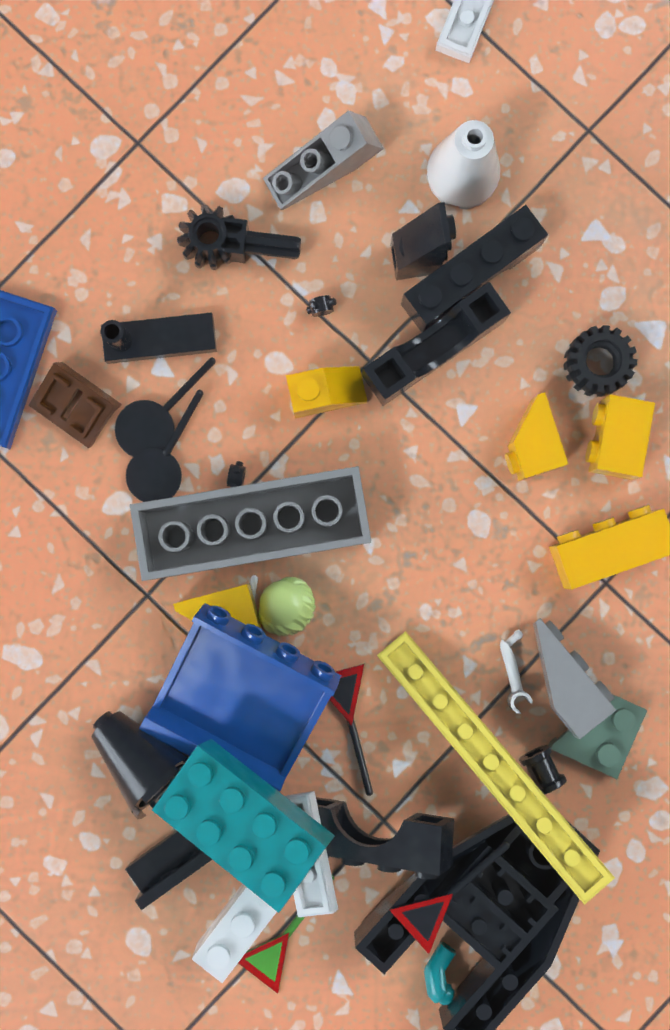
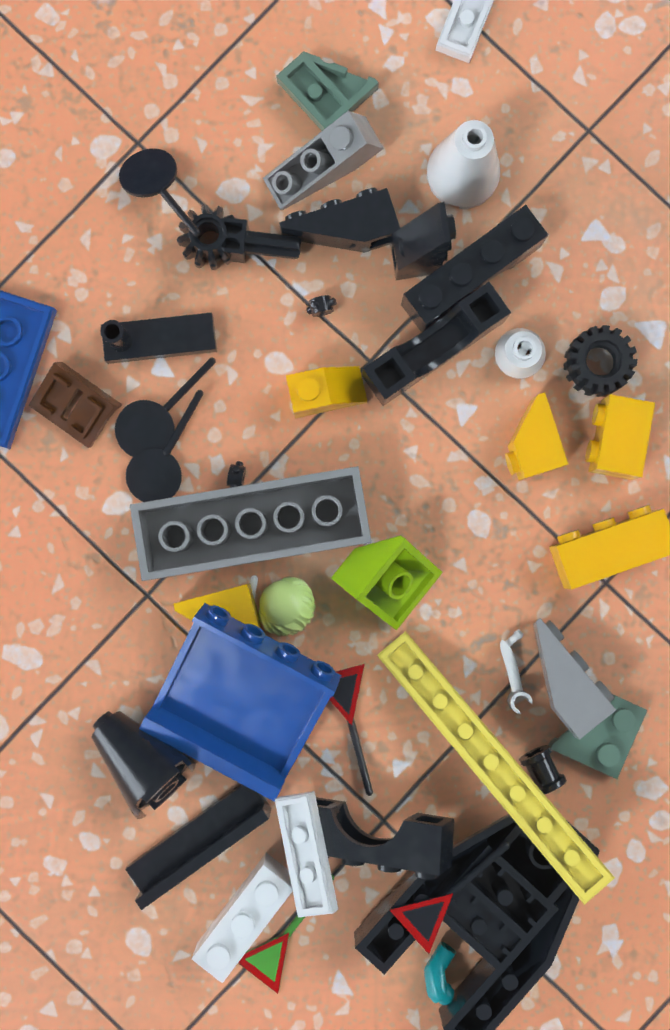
(150, 174): none -> black piece
(243, 823): teal brick -> none
(324, 88): none -> sand green wing
(349, 225): none -> black slope
(387, 578): none -> lime slope
(516, 362): none -> white cone

